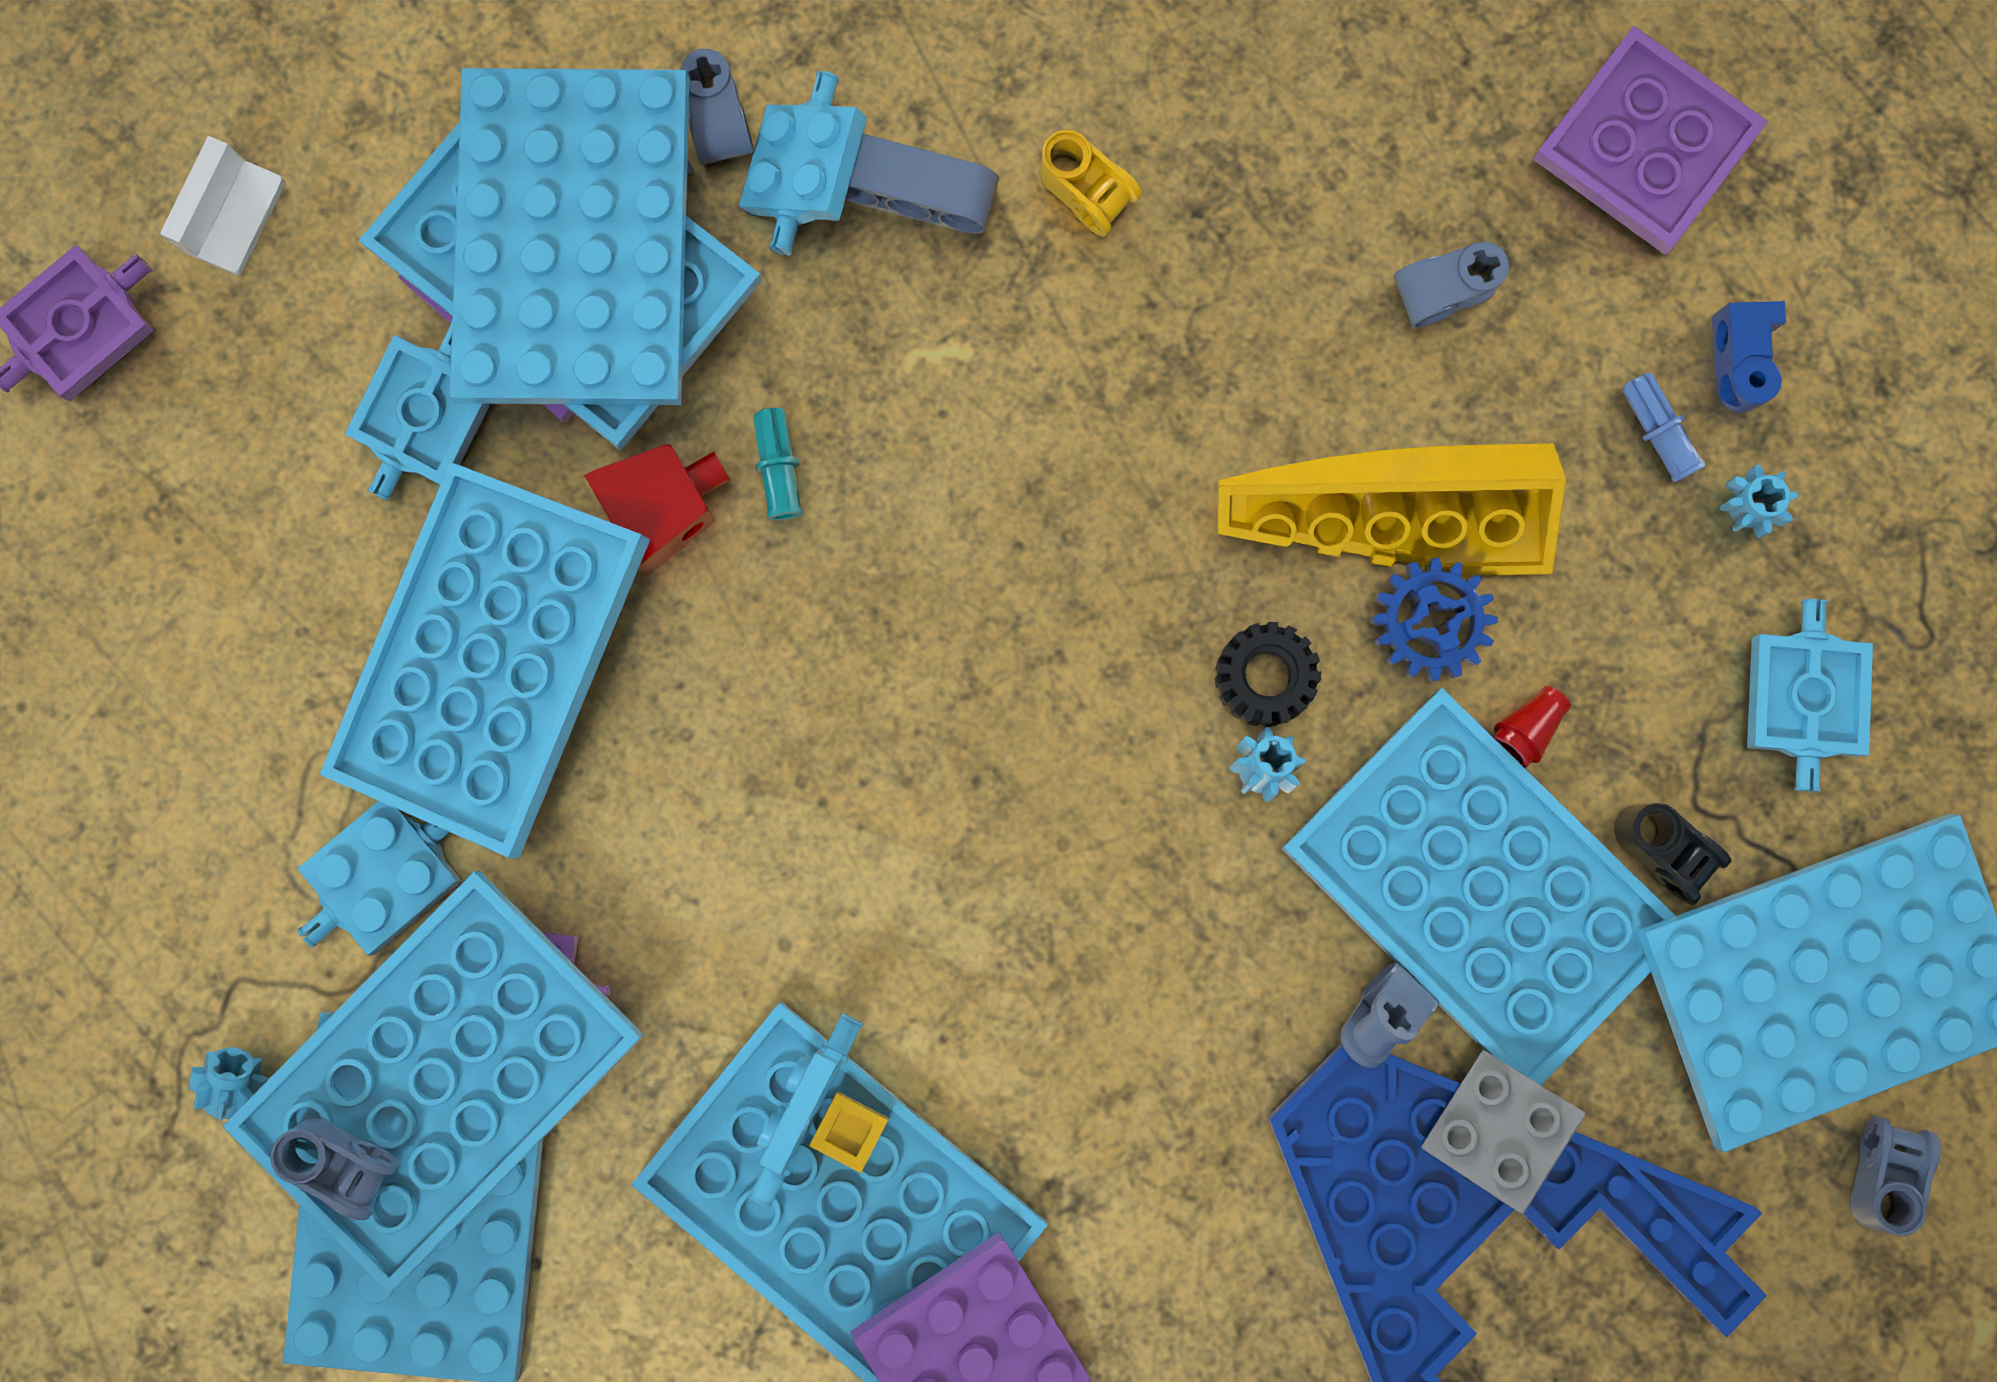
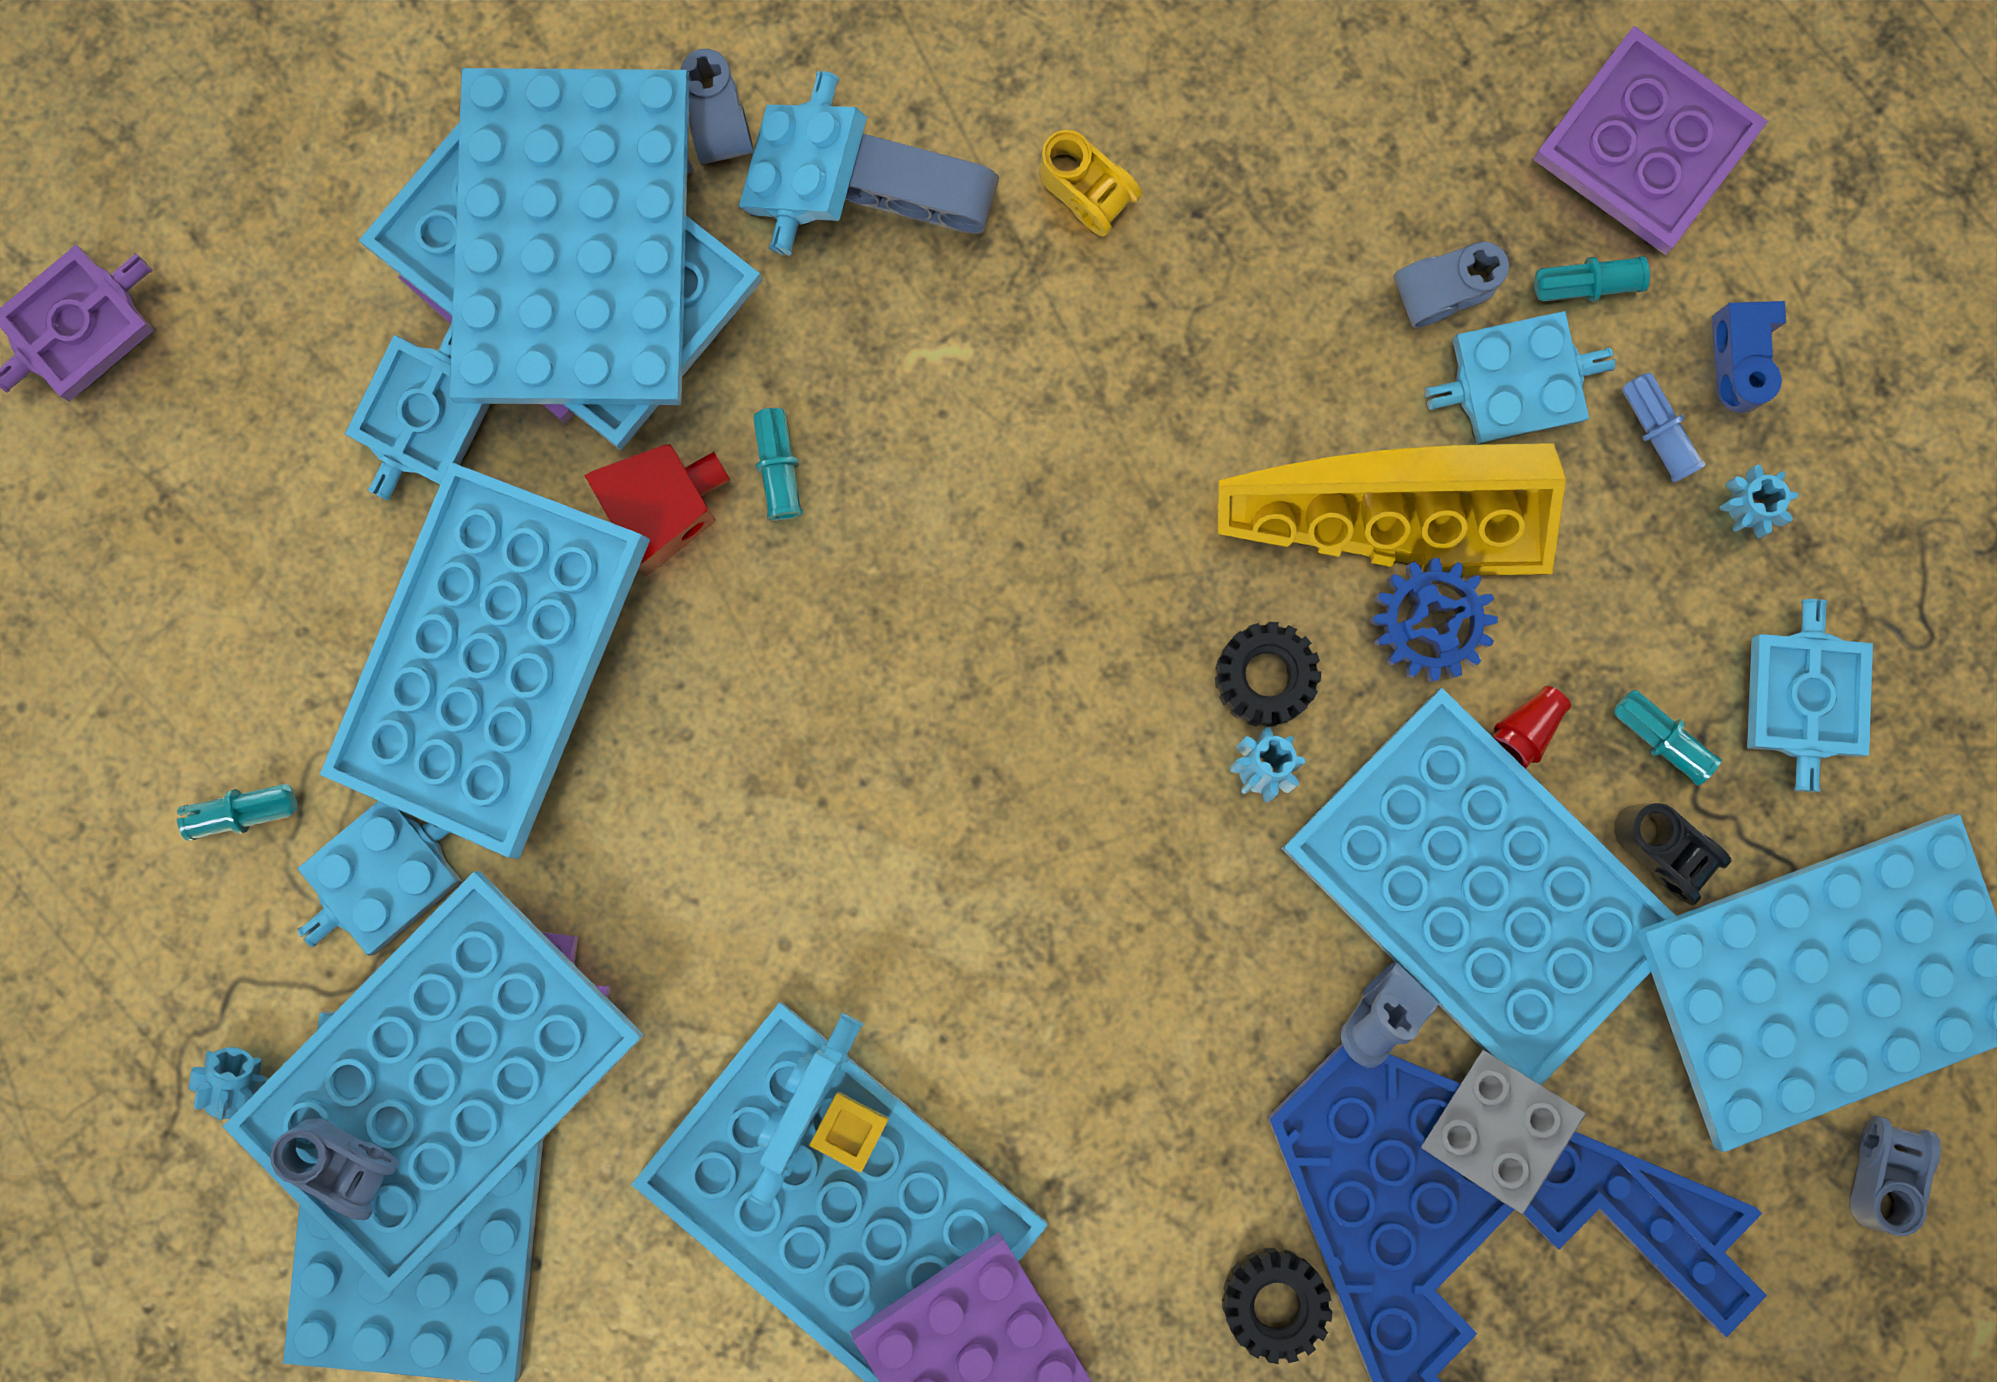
(222, 207): white panel -> none
(236, 811): none -> teal axle
(1312, 1312): none -> black tyre
(1520, 378): none -> medium azure plate
(1592, 279): none -> teal axle
(1667, 737): none -> teal axle

